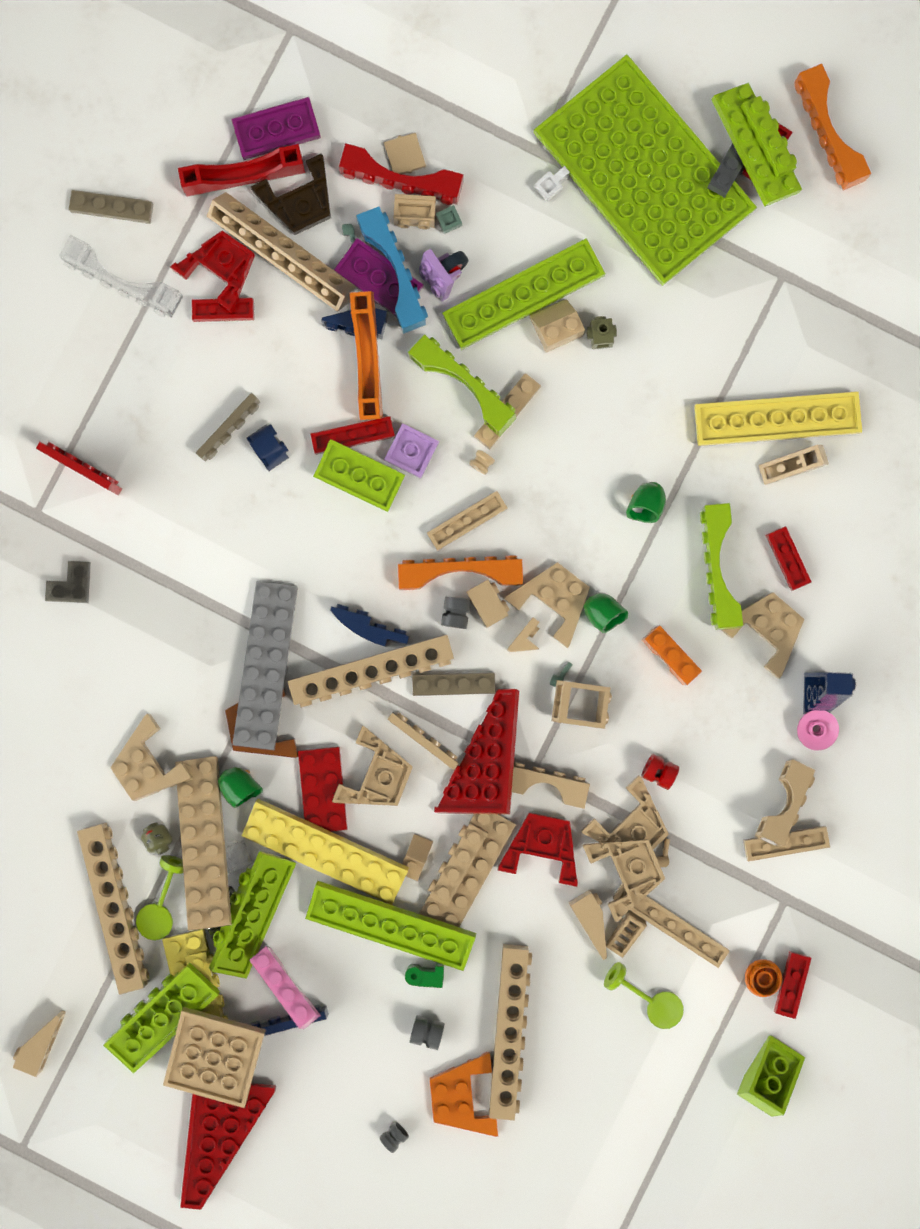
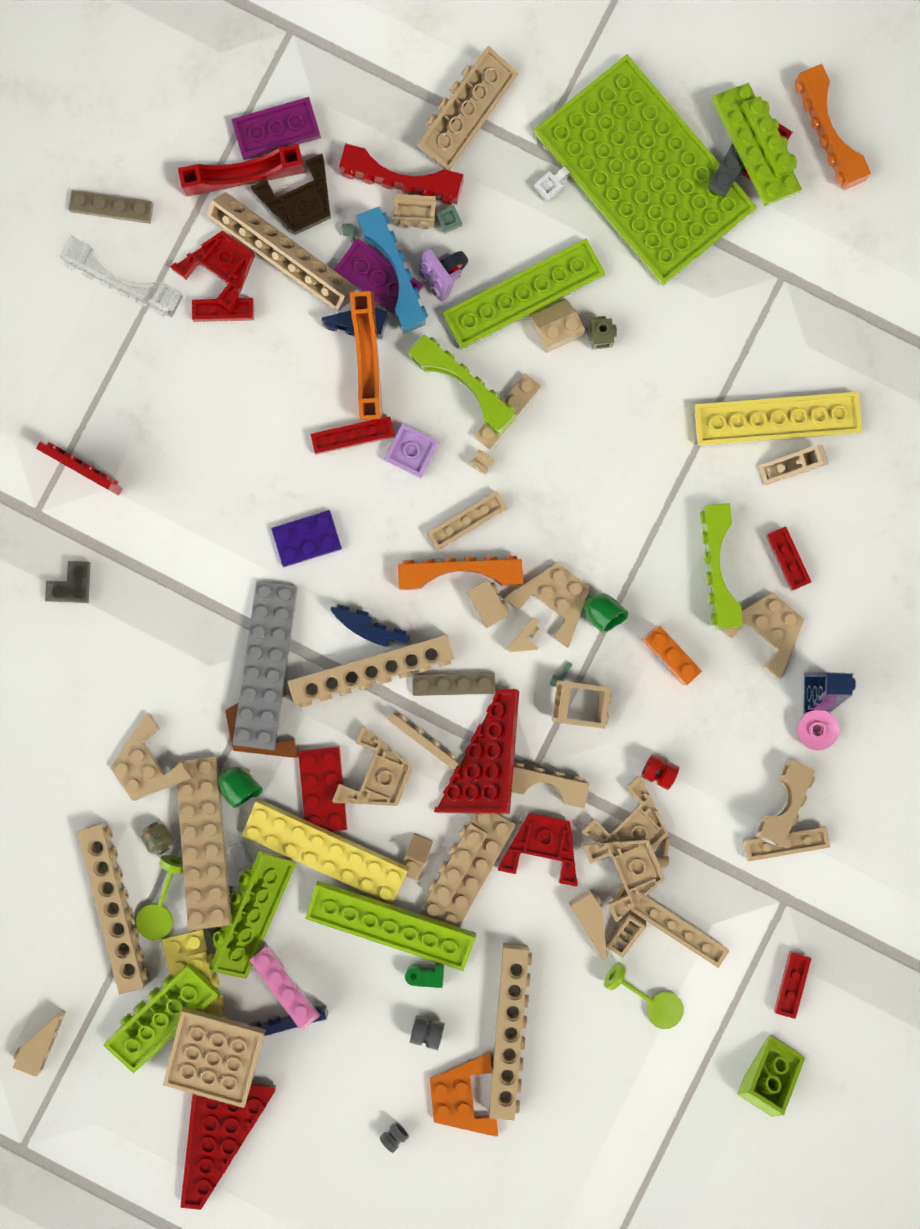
(223, 433): dark tan plate -> none
(267, 447): dark blue cylinder -> none
(306, 538): none -> dark purple plate
(359, 475): lime plate -> none
(405, 154): tan piece -> none
(455, 612): dark grey wheel -> none
(466, 108): none -> tan plate
(649, 497): green piece -> none
(763, 978): orange piece -> none

